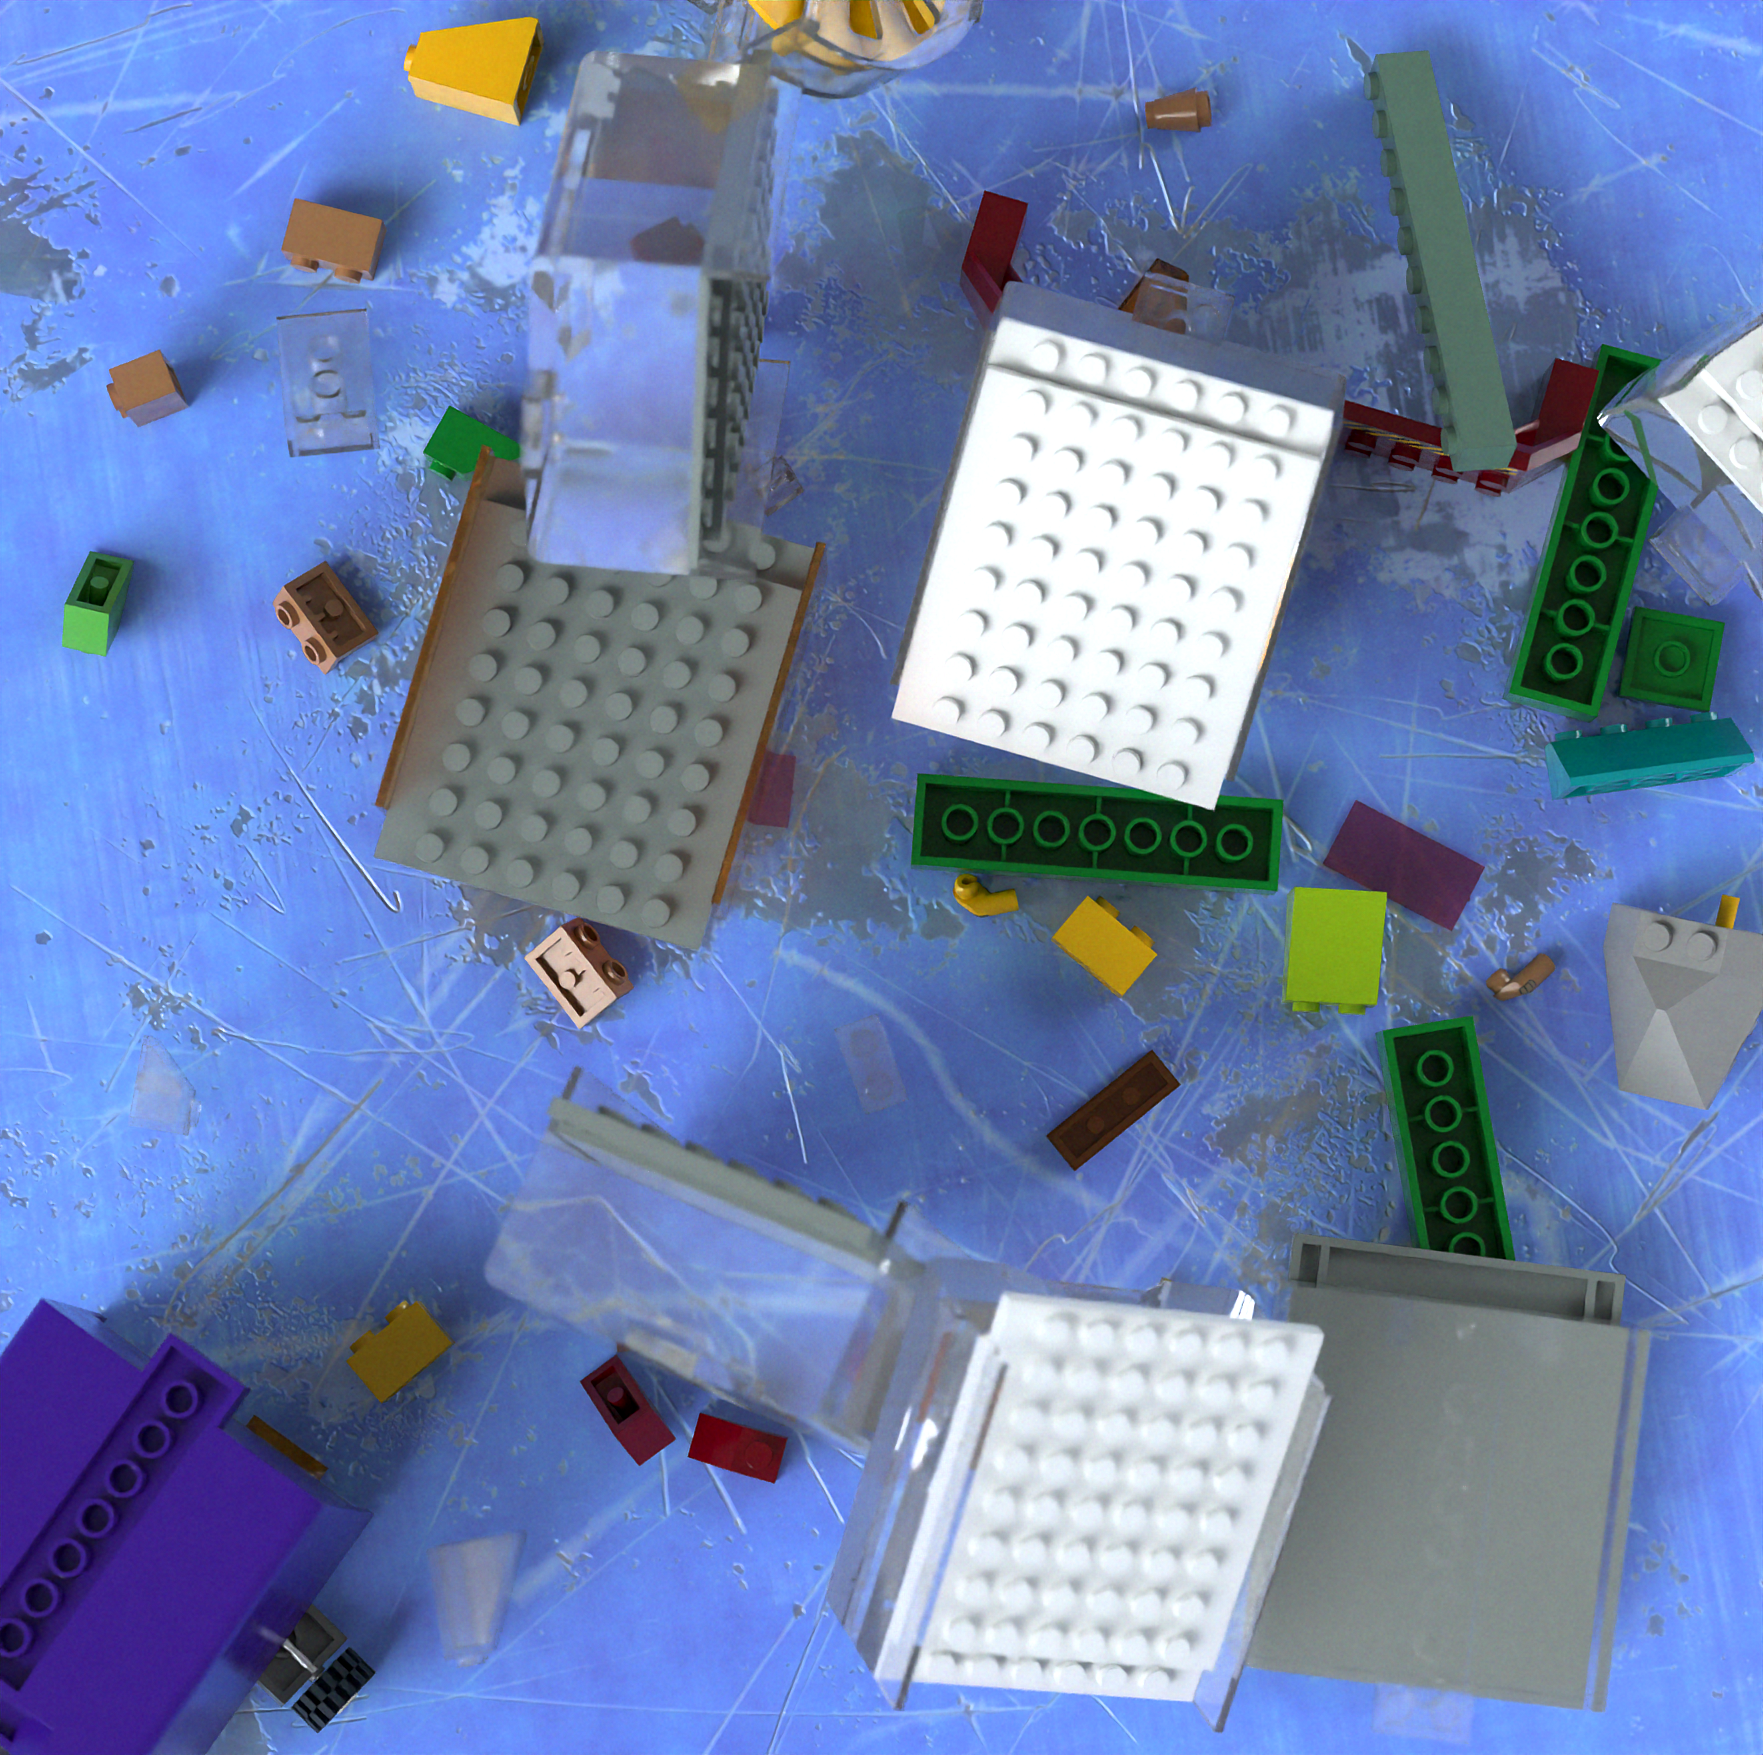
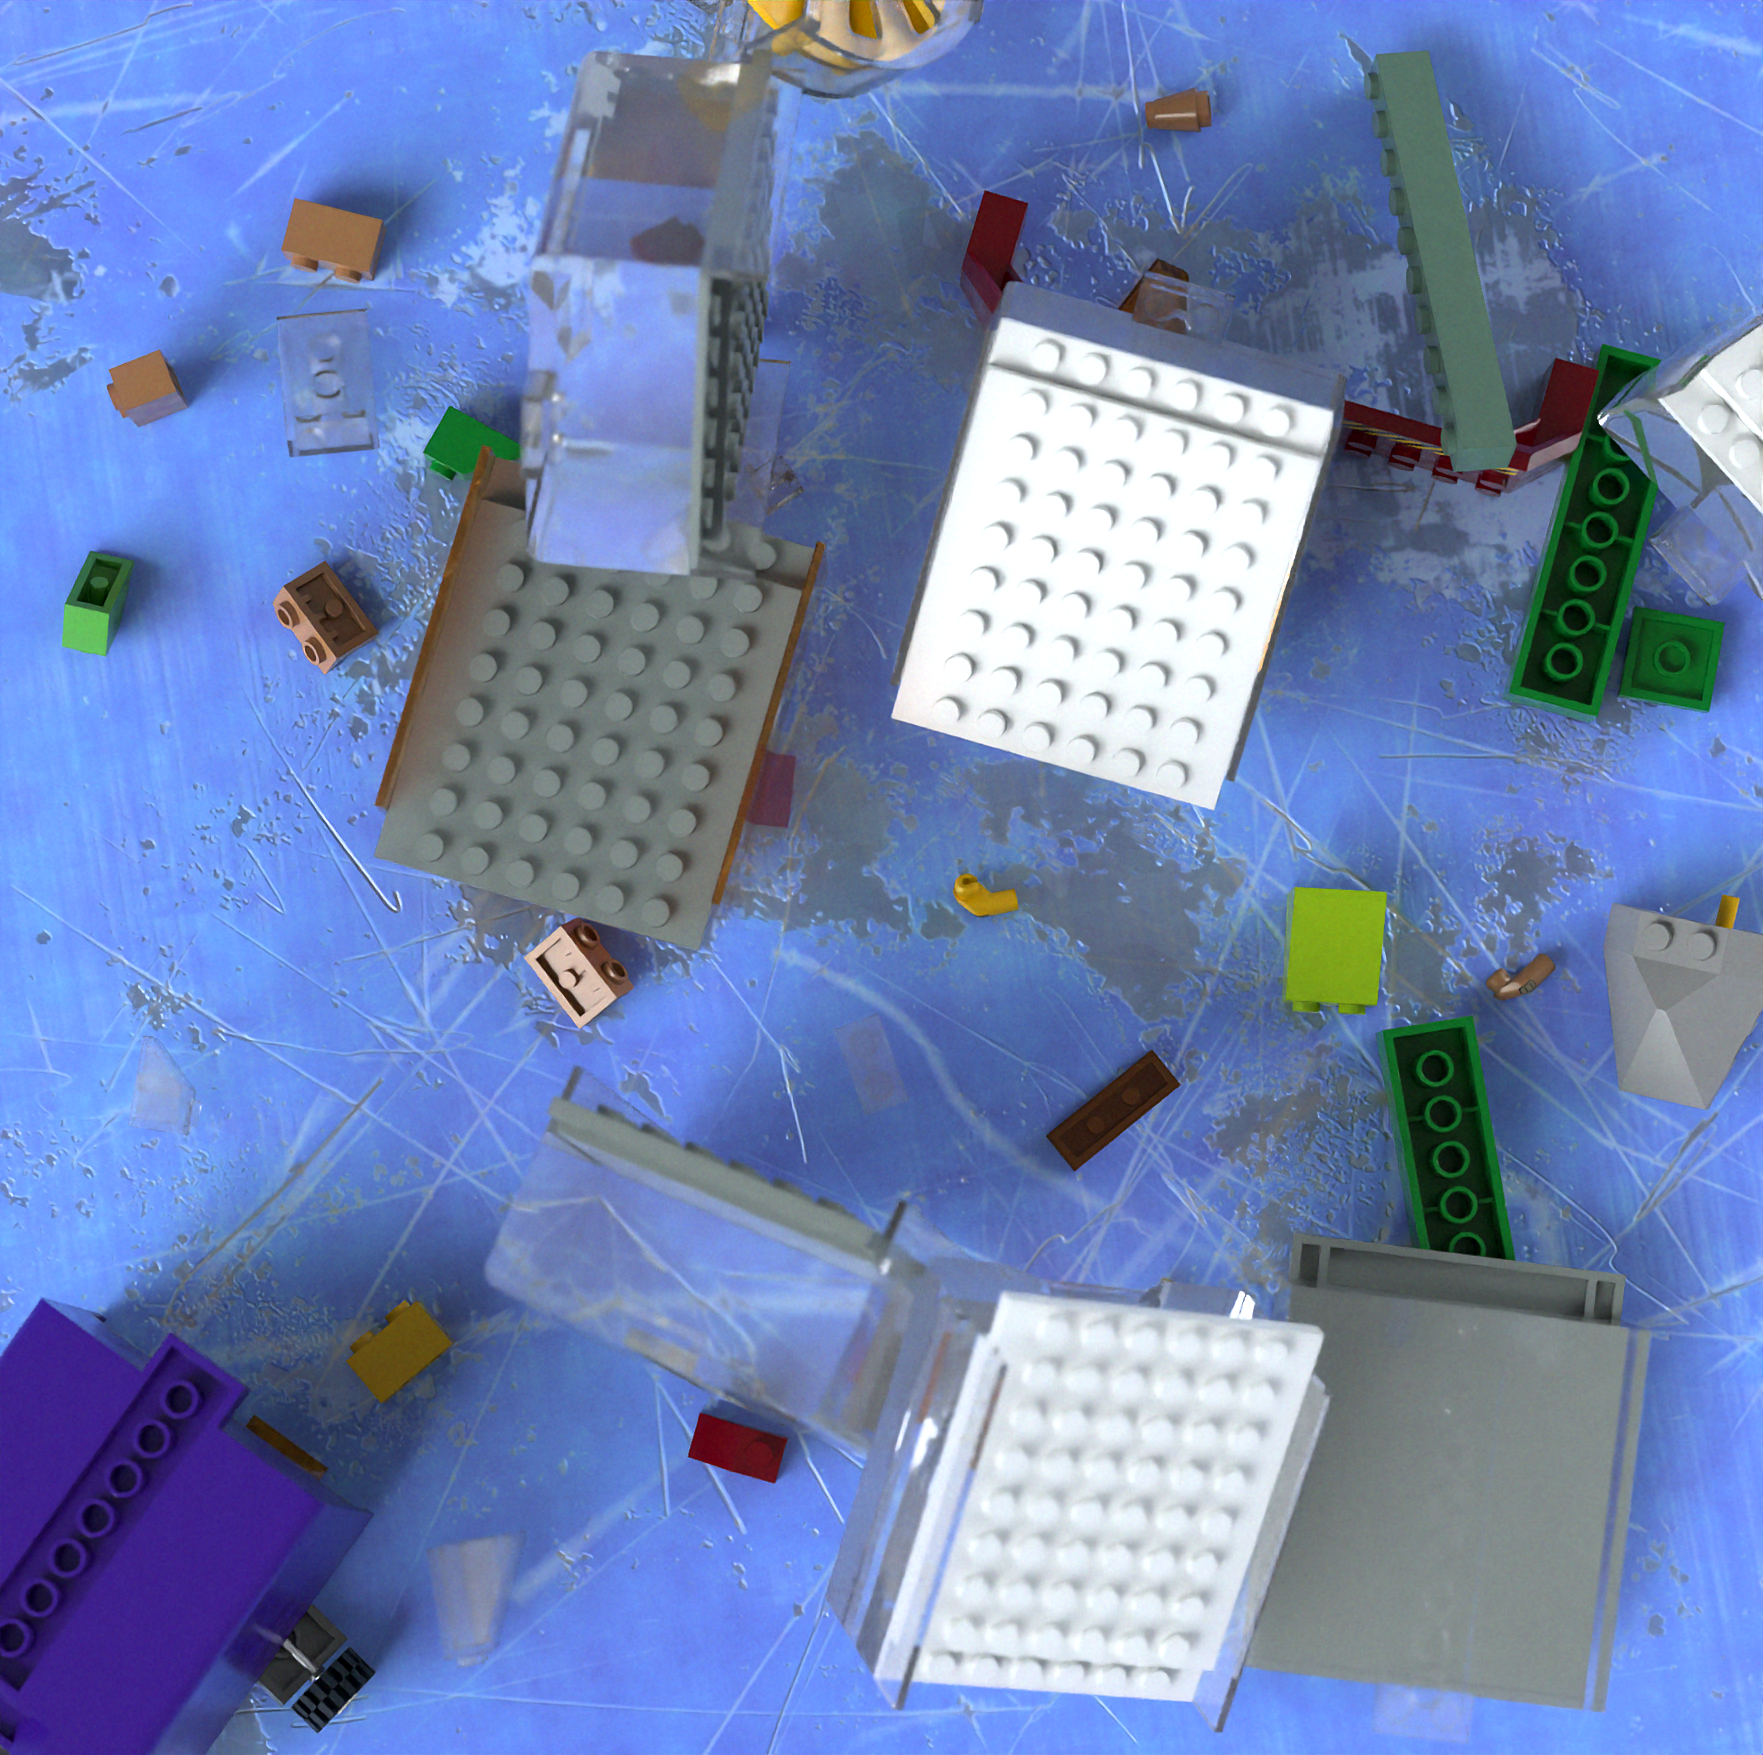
(478, 67): yellow slope -> none
(627, 1410): dark red slope -> none
(1095, 835): green brick -> none
(1105, 945): yellow brick -> none
(1403, 864): clear pink piece -> none
(1646, 756): teal slope -> none

